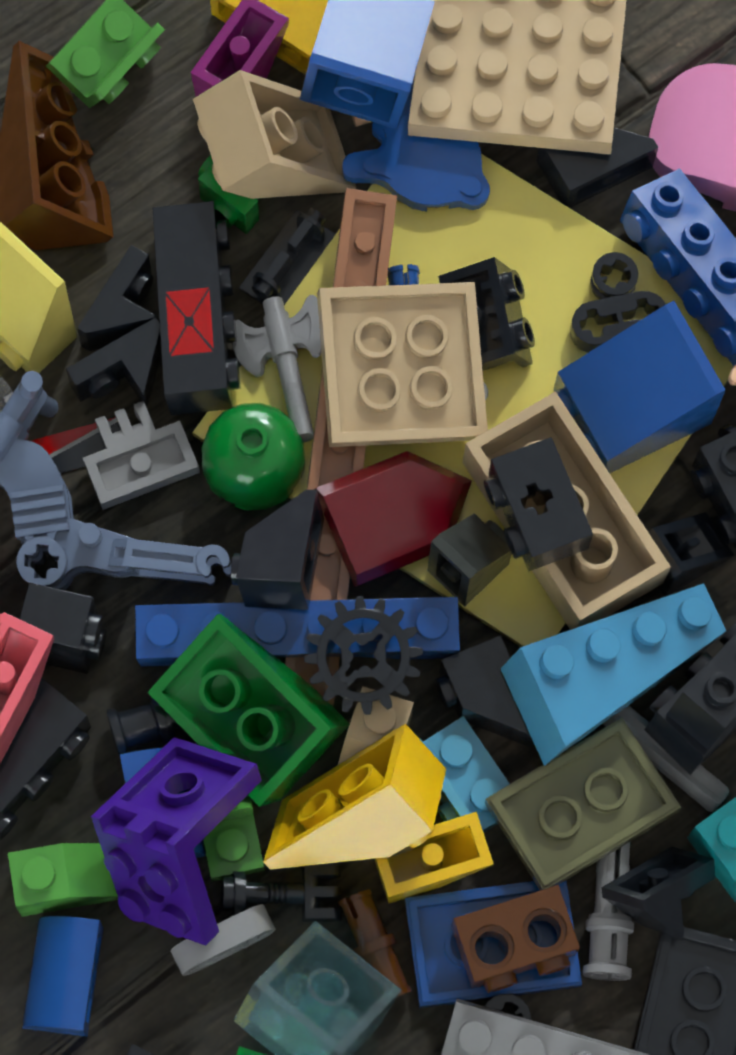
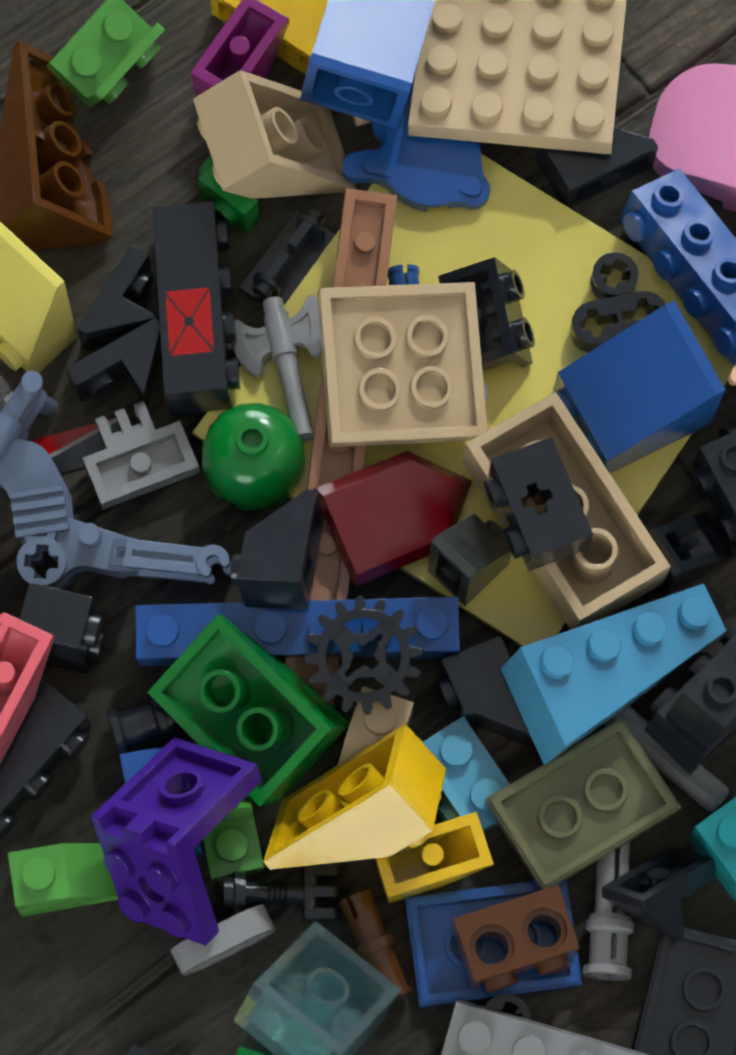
(63, 975): blue brick -> none

